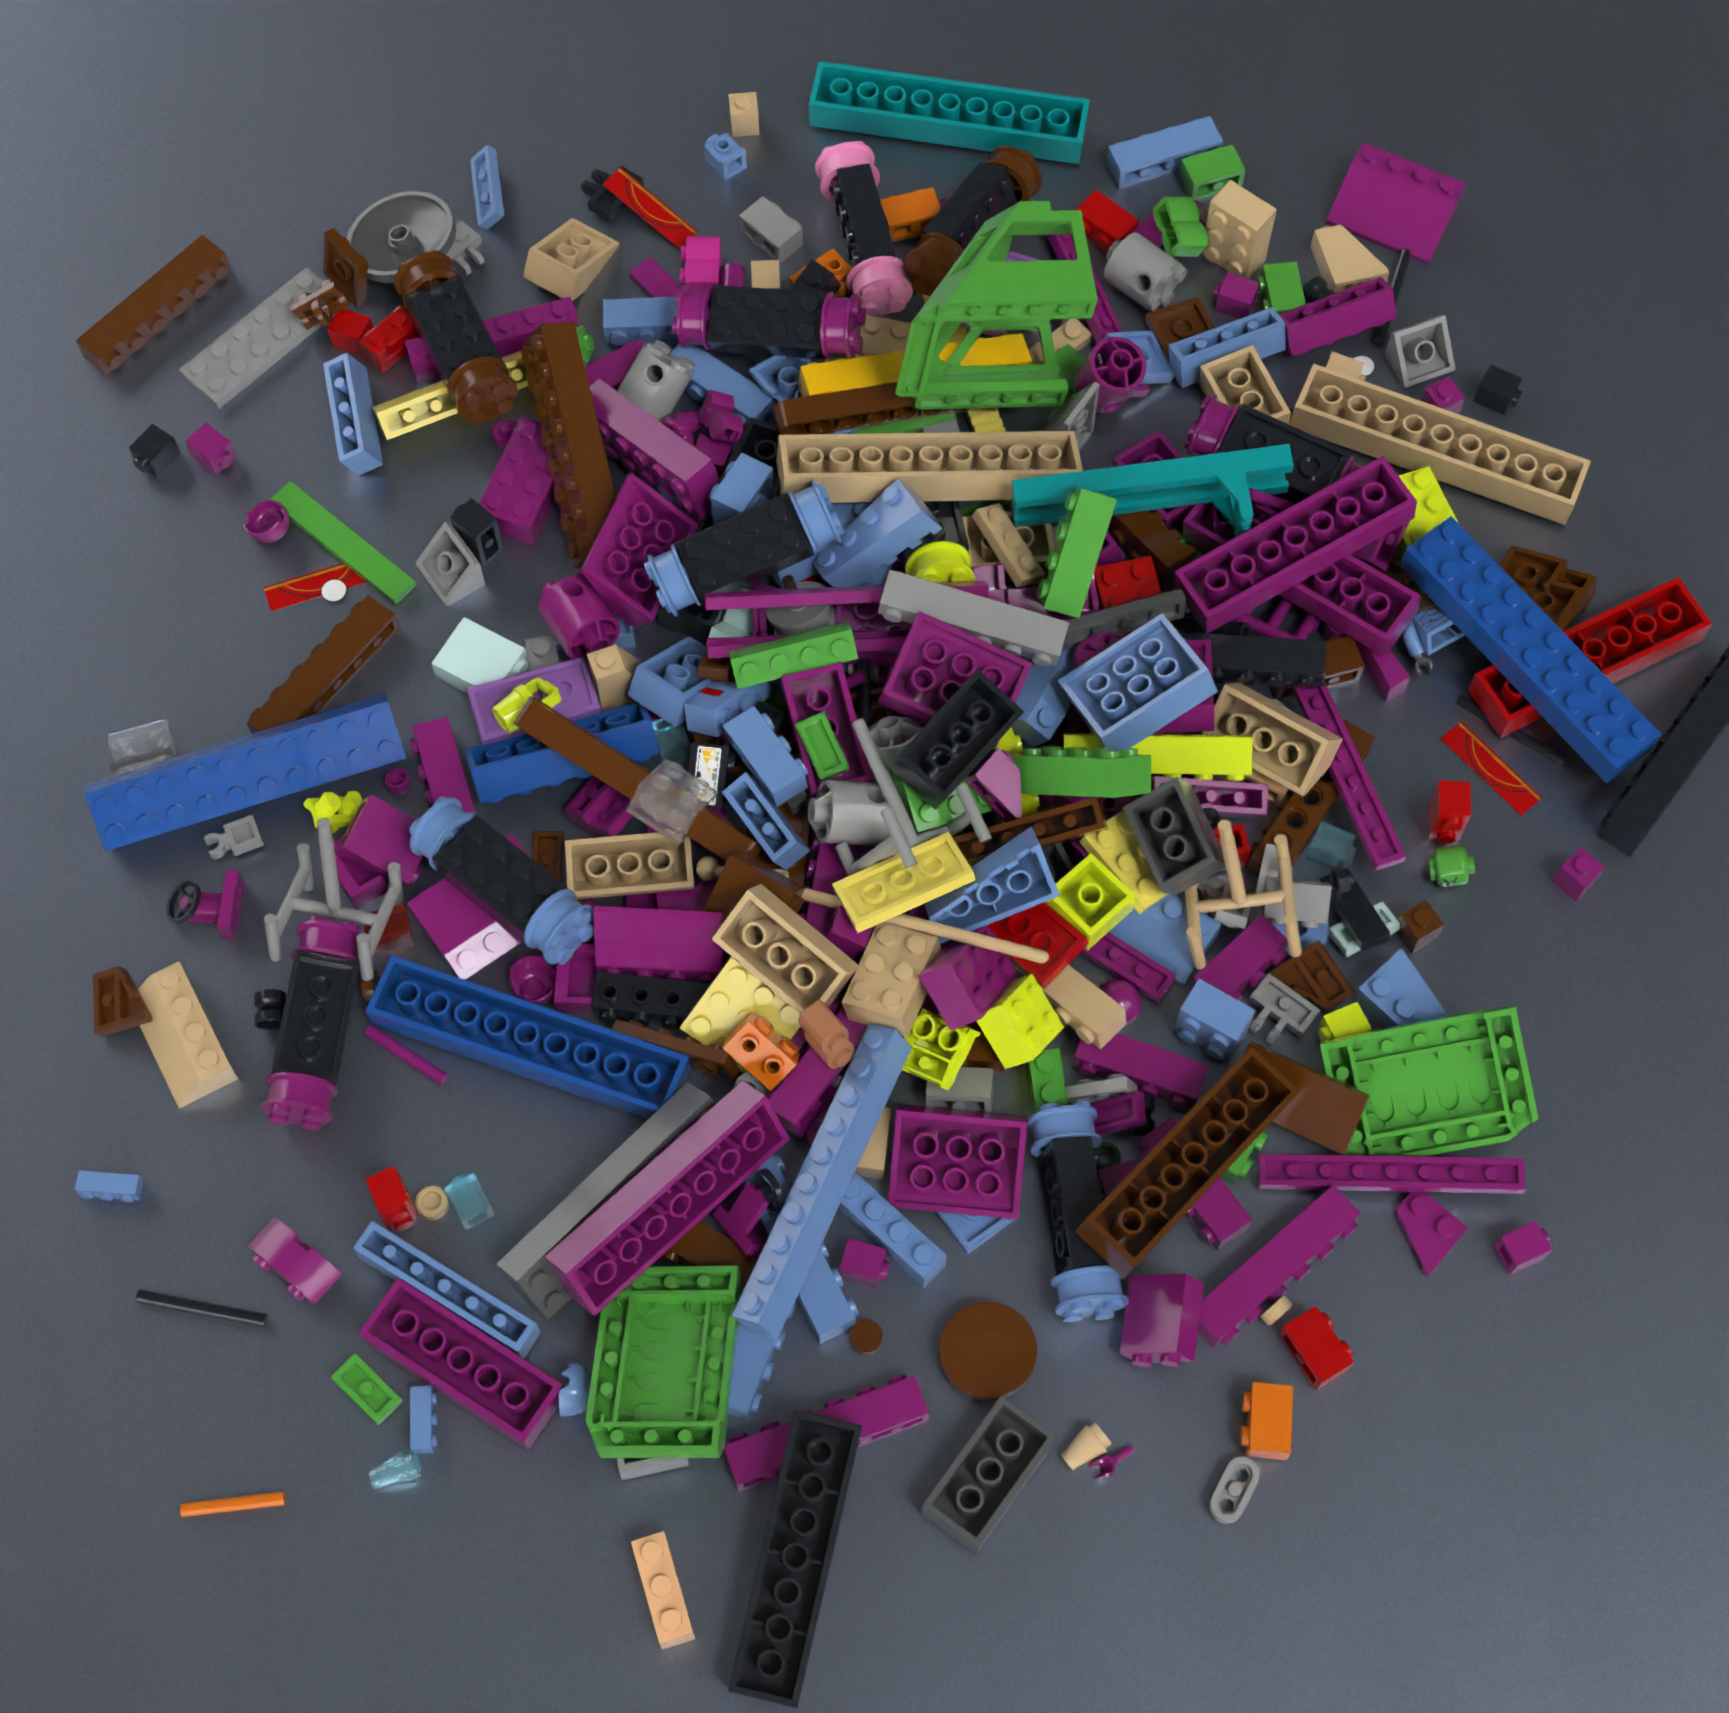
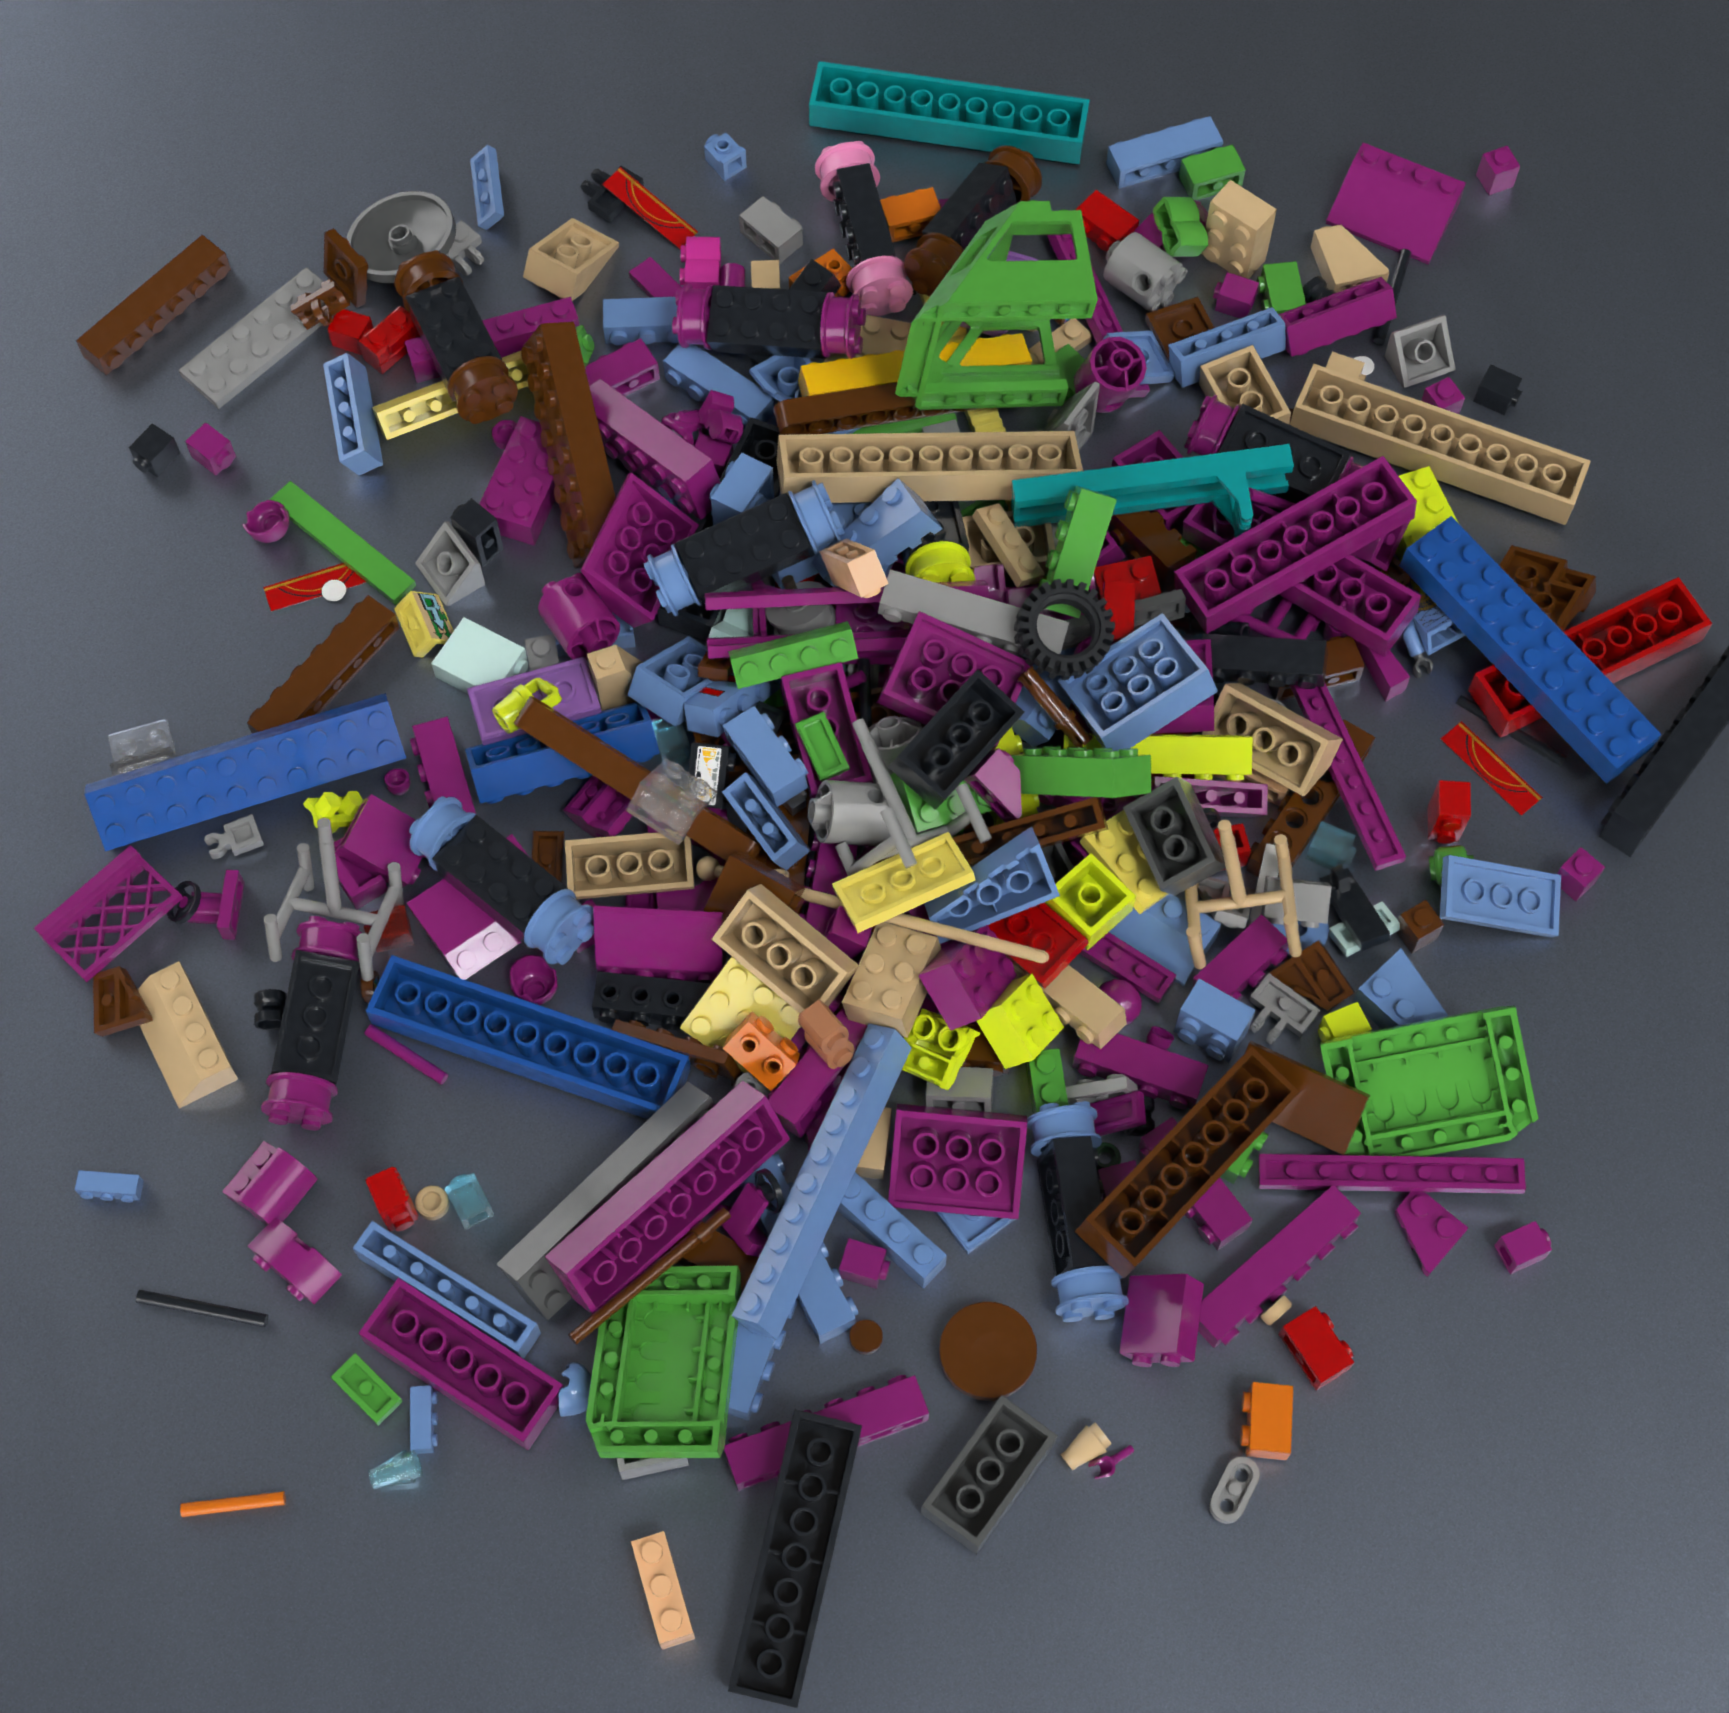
(94, 899): none -> magenta fence
(270, 1184): none -> magenta brick
(423, 621): none -> panel
(576, 982): magenta panel -> none
(649, 387): light grey cylinder -> none
(699, 1234): none -> reddish brown bar
(744, 114): tan brick -> none
(854, 568): none -> light nougat brick
(1054, 708): none -> reddish brown pin
(1079, 598): none -> black tyre
(1121, 601): none -> red tile
(1159, 1037): none -> magenta hinge
(1498, 170): none -> magenta brick
(1500, 896): none -> medium blue plate

